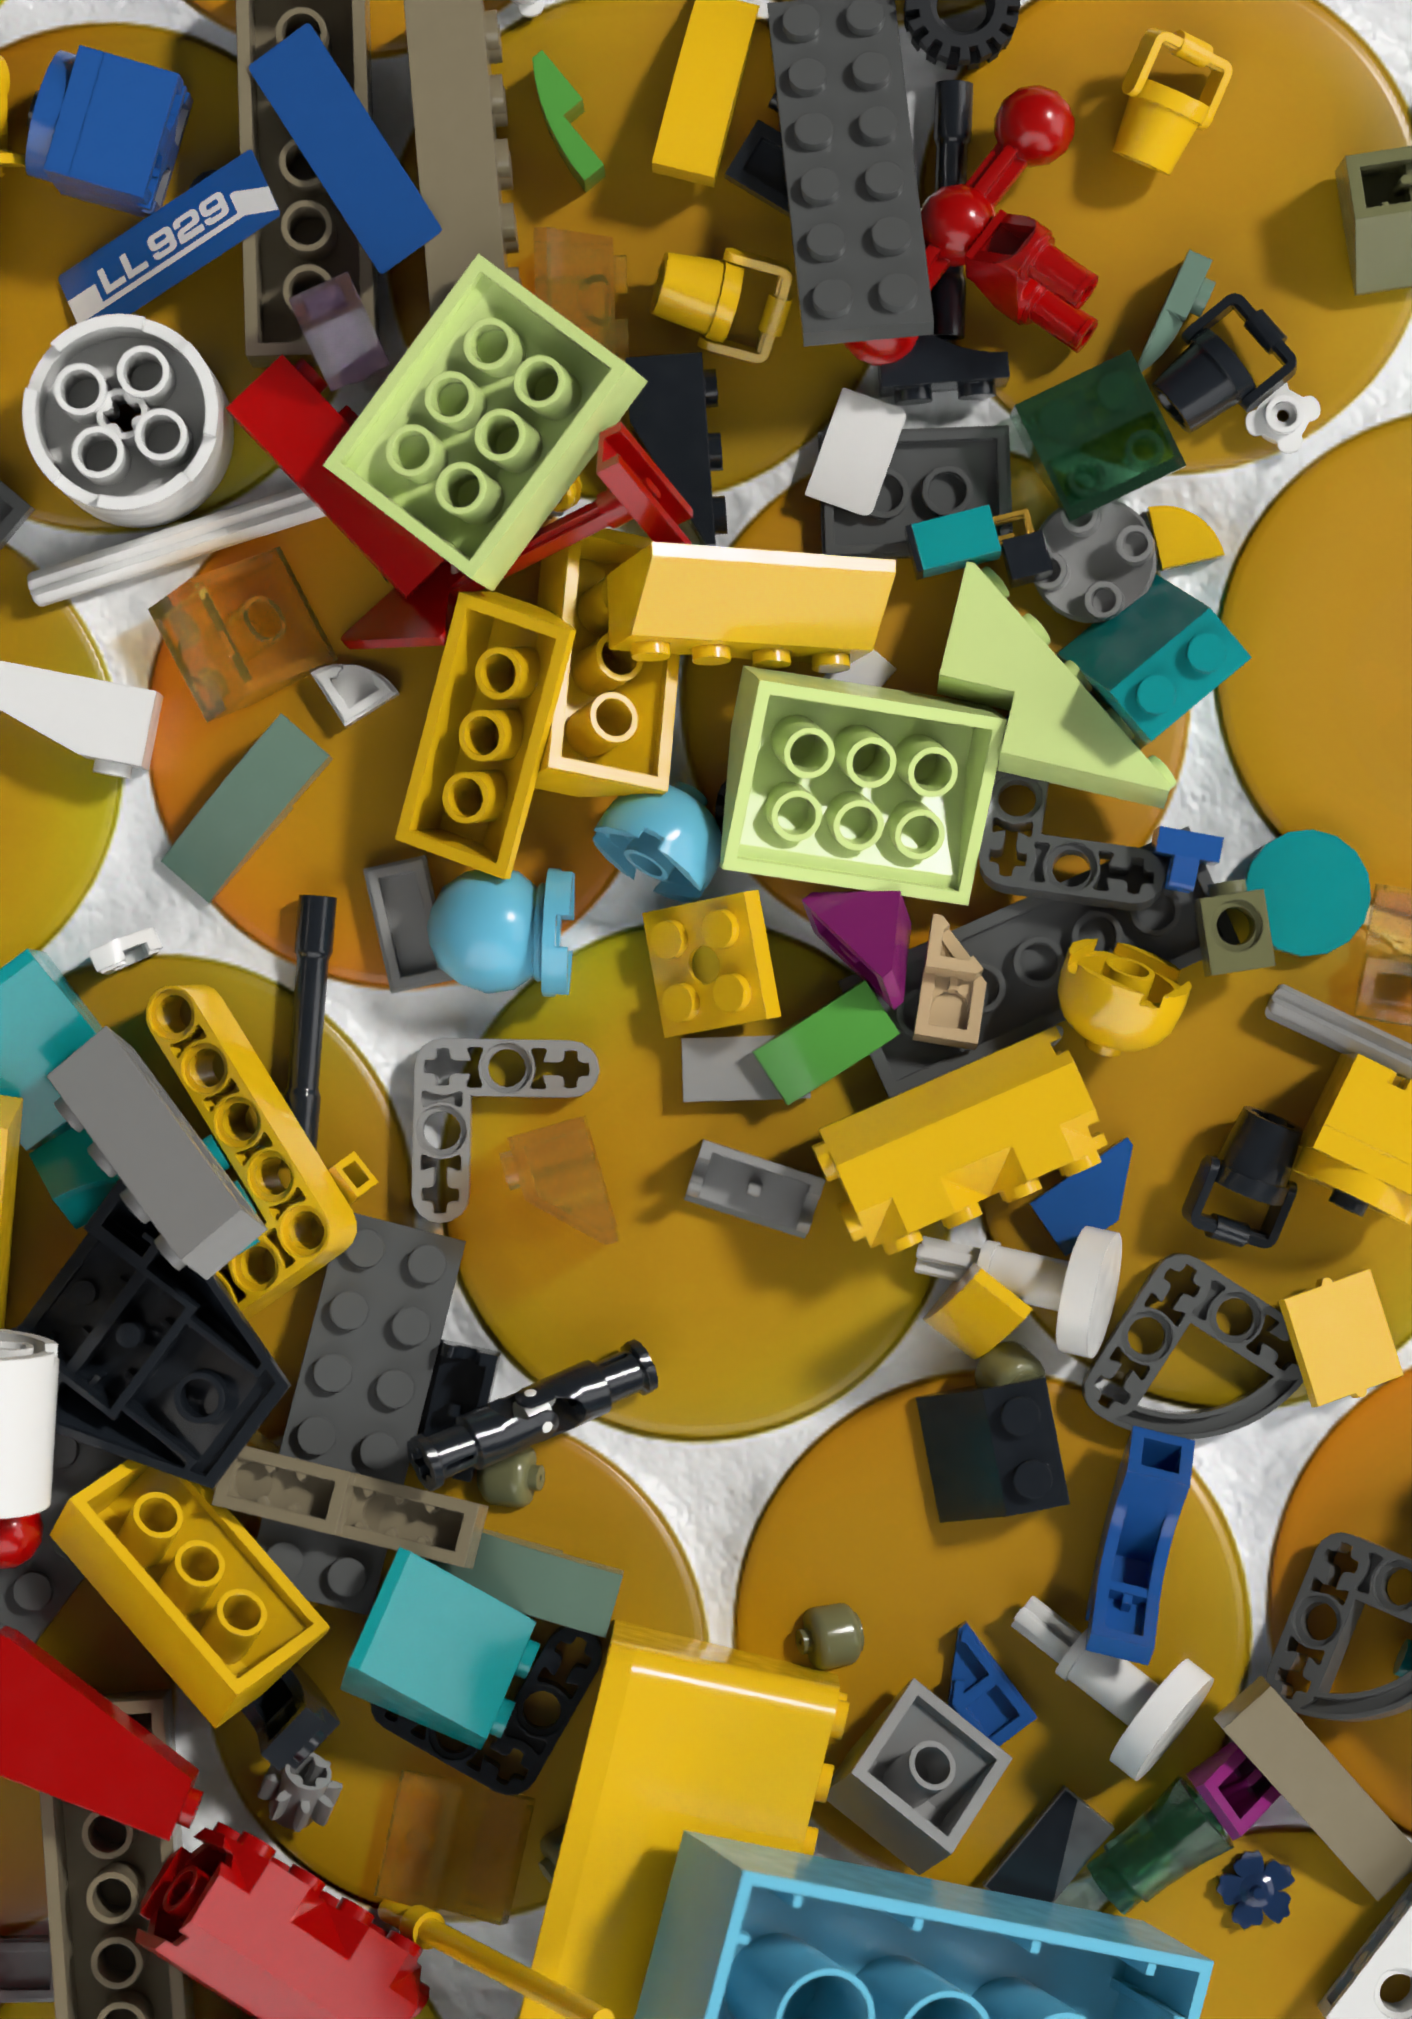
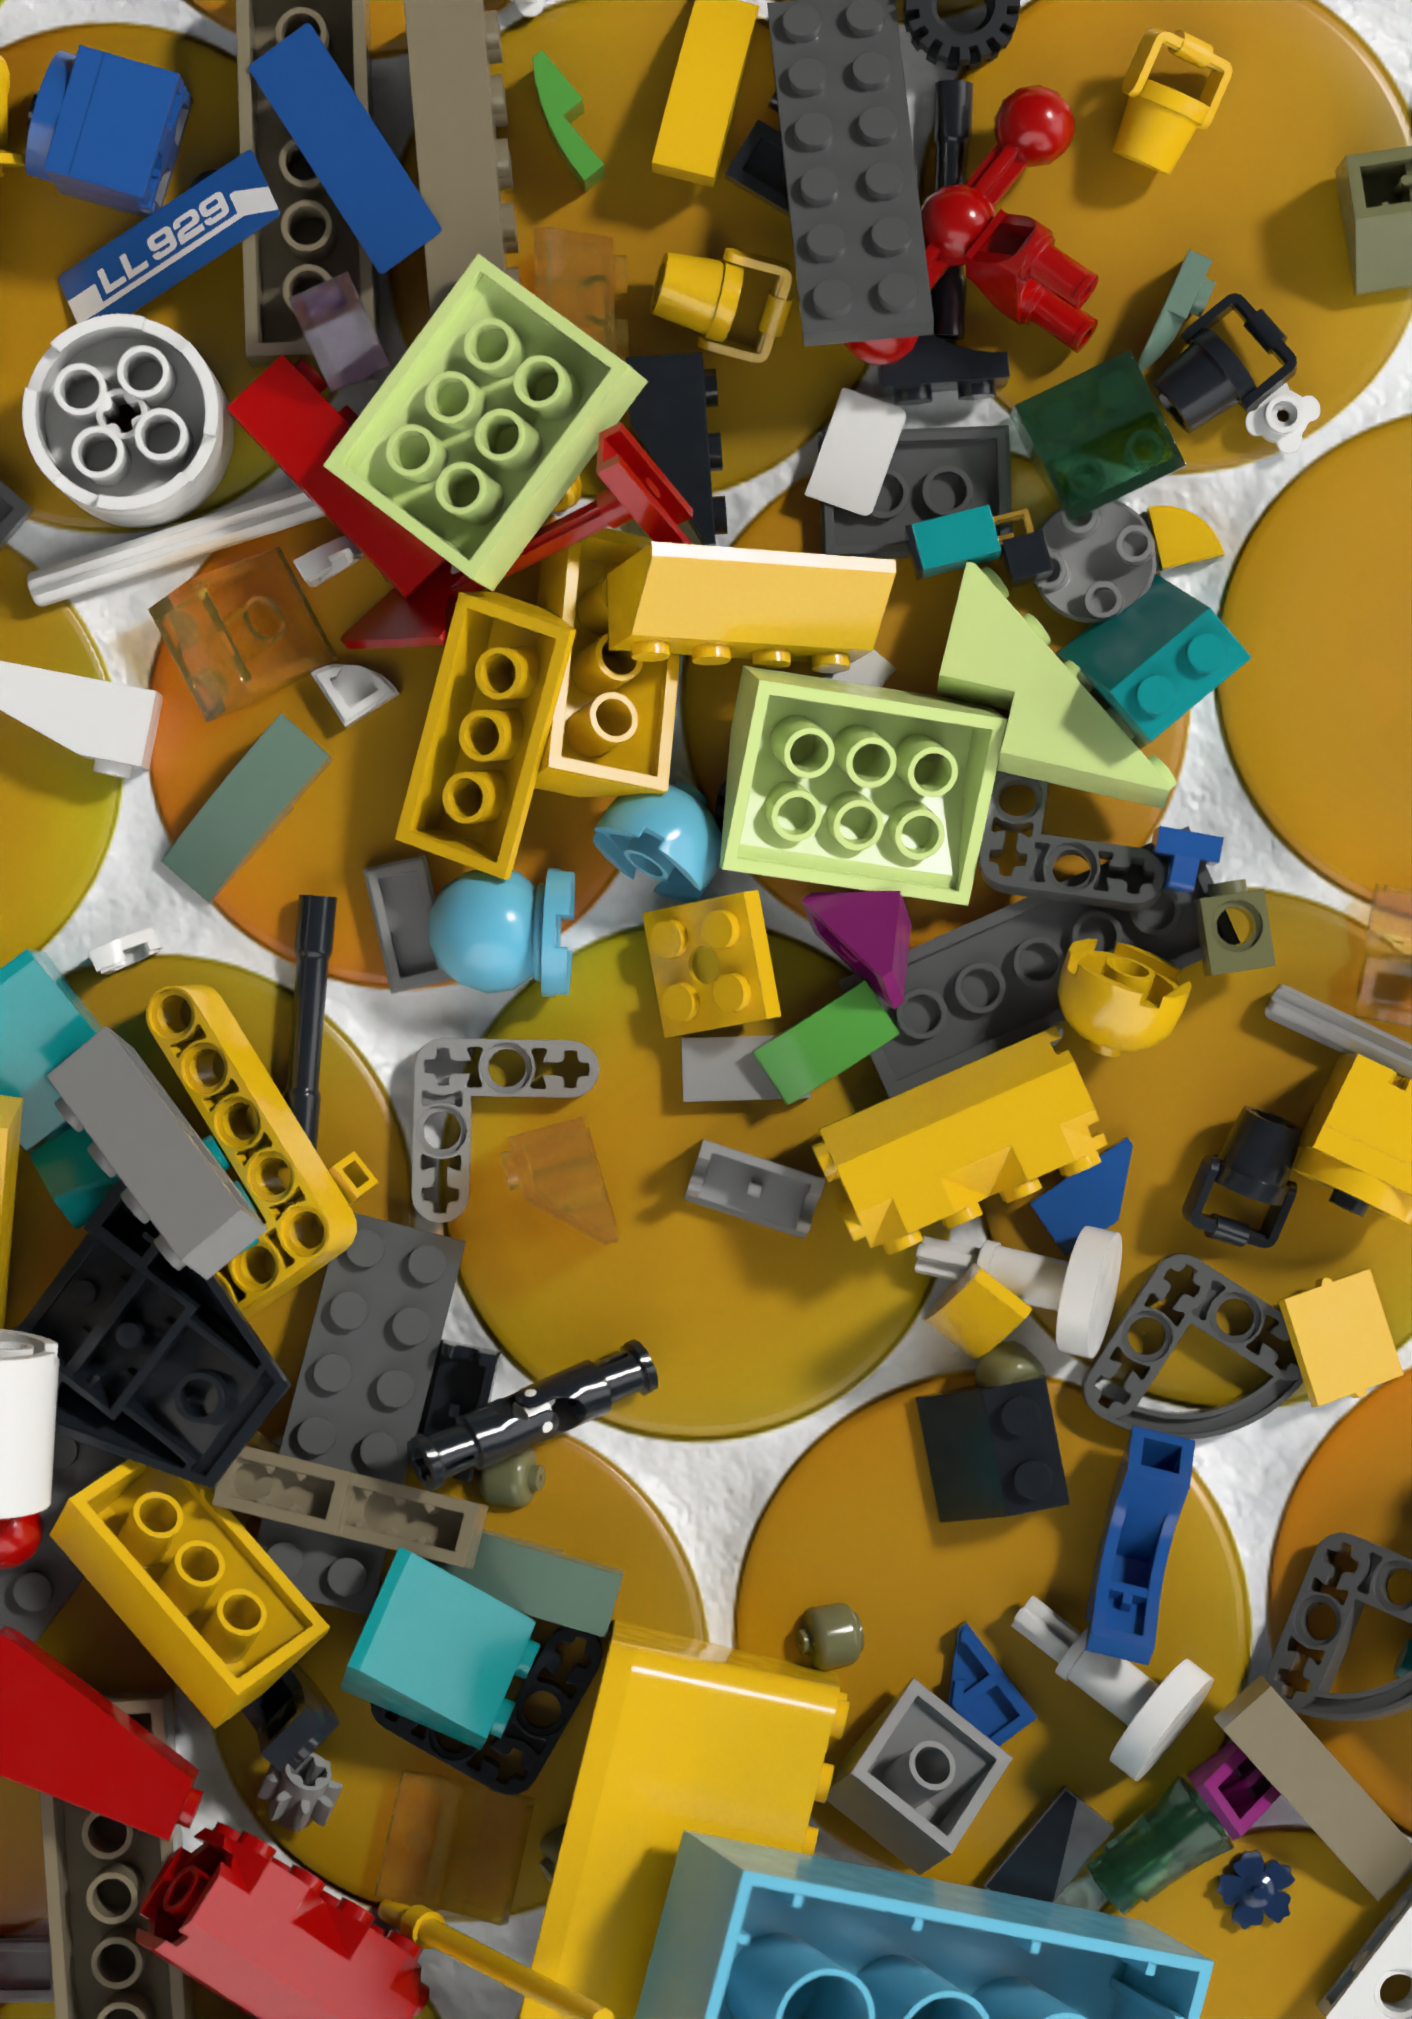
(327, 561): none -> white tile
(949, 991): tan slope -> none
(1312, 891): teal tile -> none

